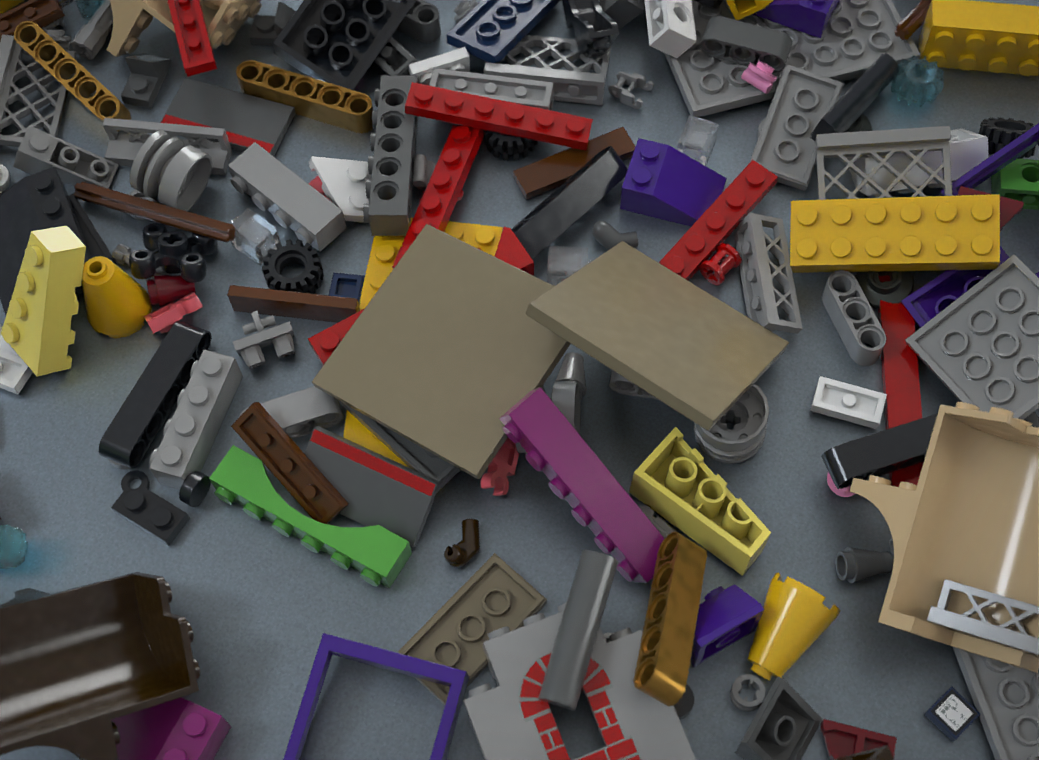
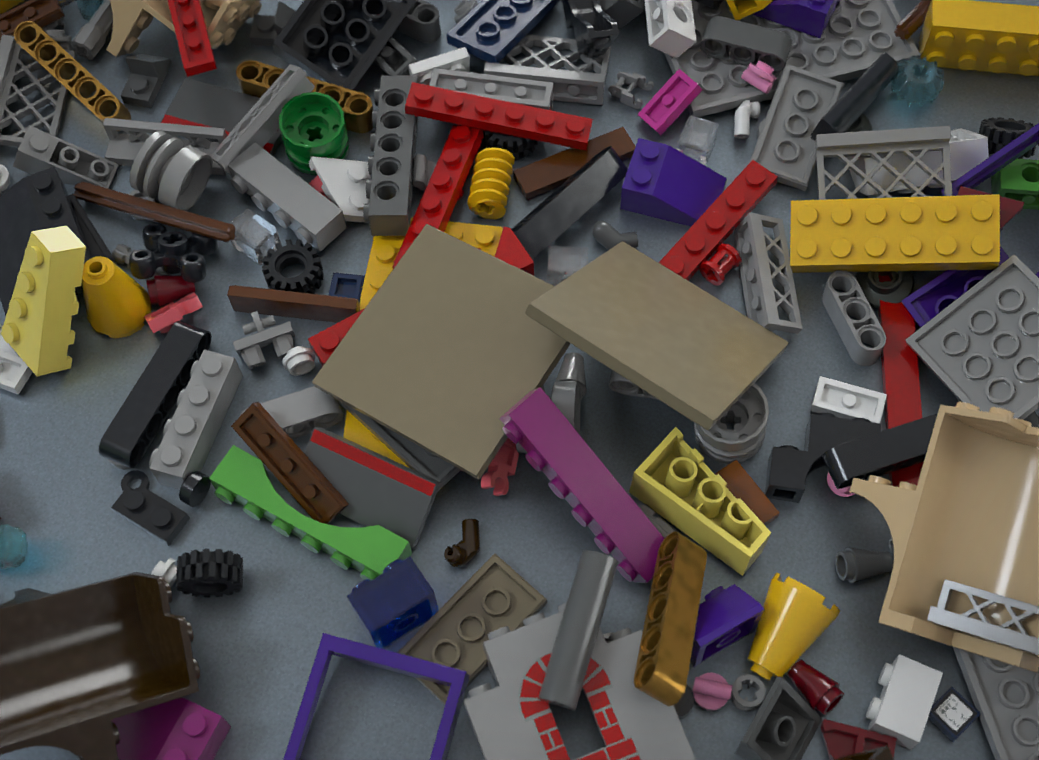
(167, 570): none -> white plate
(209, 573): none -> black tyre
(263, 117): none -> light grey fence
(299, 360): none -> white plate
(313, 127): none -> green wheel
(393, 603): none -> clear blue brick
(490, 183): none -> yellow piece
(670, 102): none -> dark pink plate
(711, 691): none -> bright pink plate
(742, 118): none -> white arm
(744, 487): none -> dark orange tile
(790, 466): none -> black arch
(817, 688): none -> dark red cone
(904, 700): none -> white brick

